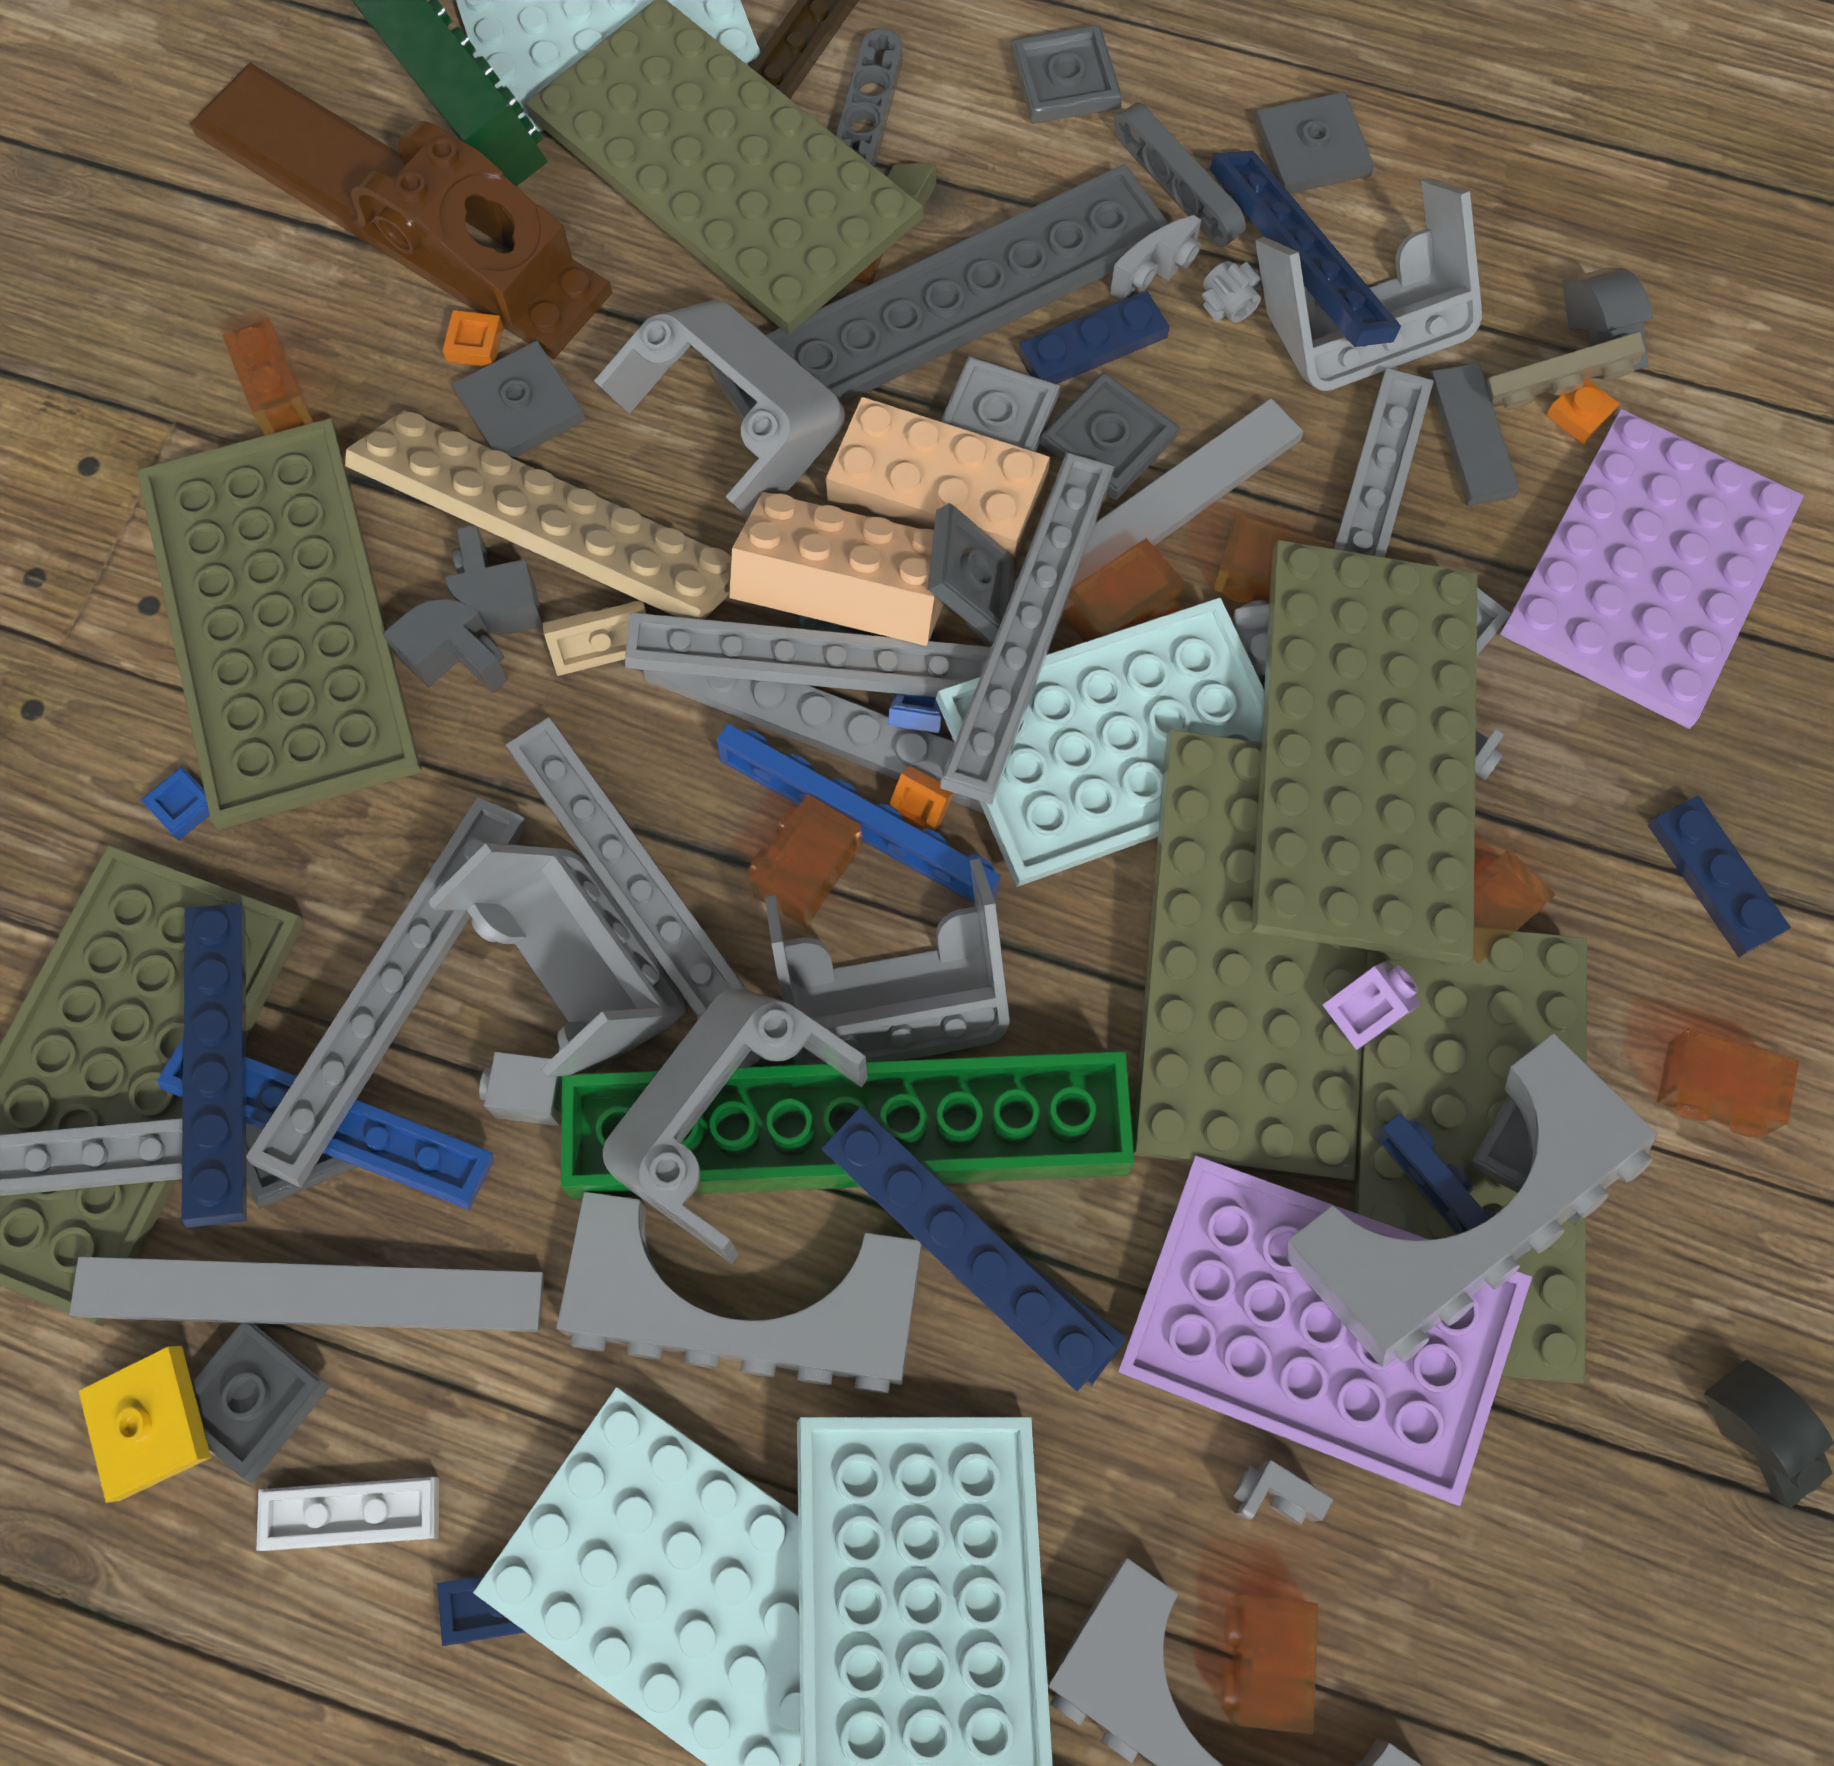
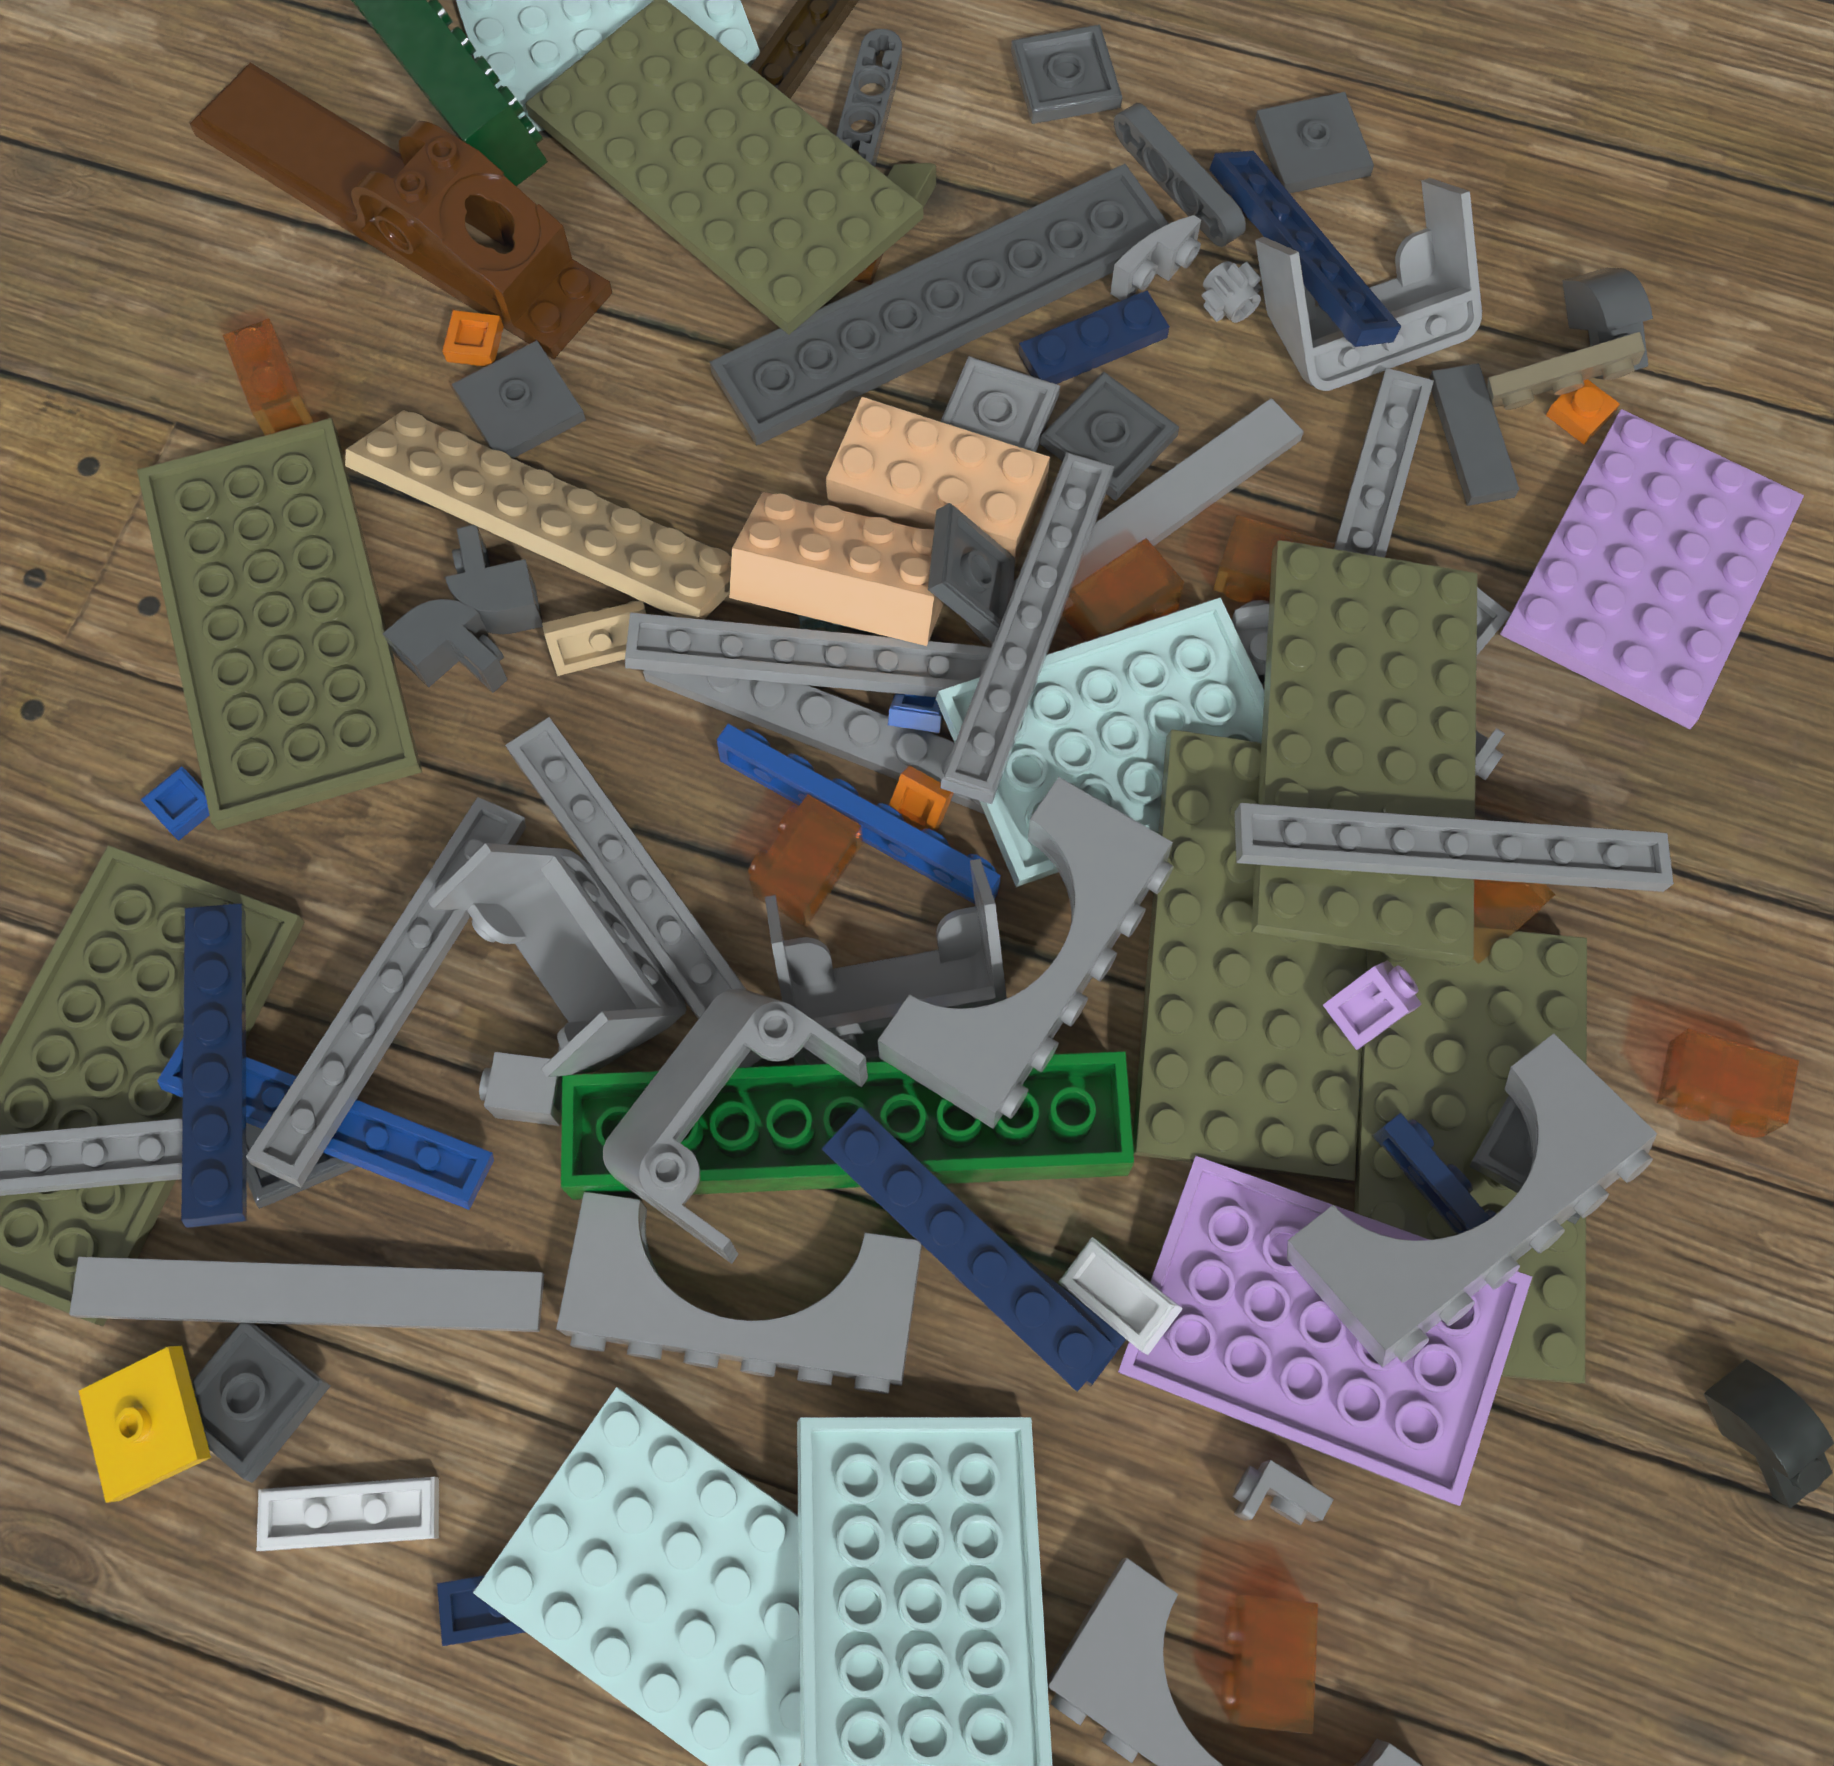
(792, 411): light grey windscreen -> none
(988, 1051): none -> light grey arch
(1120, 1296): none -> white tile
(1452, 847): none -> light grey plate
(1719, 876): dark blue plate -> none

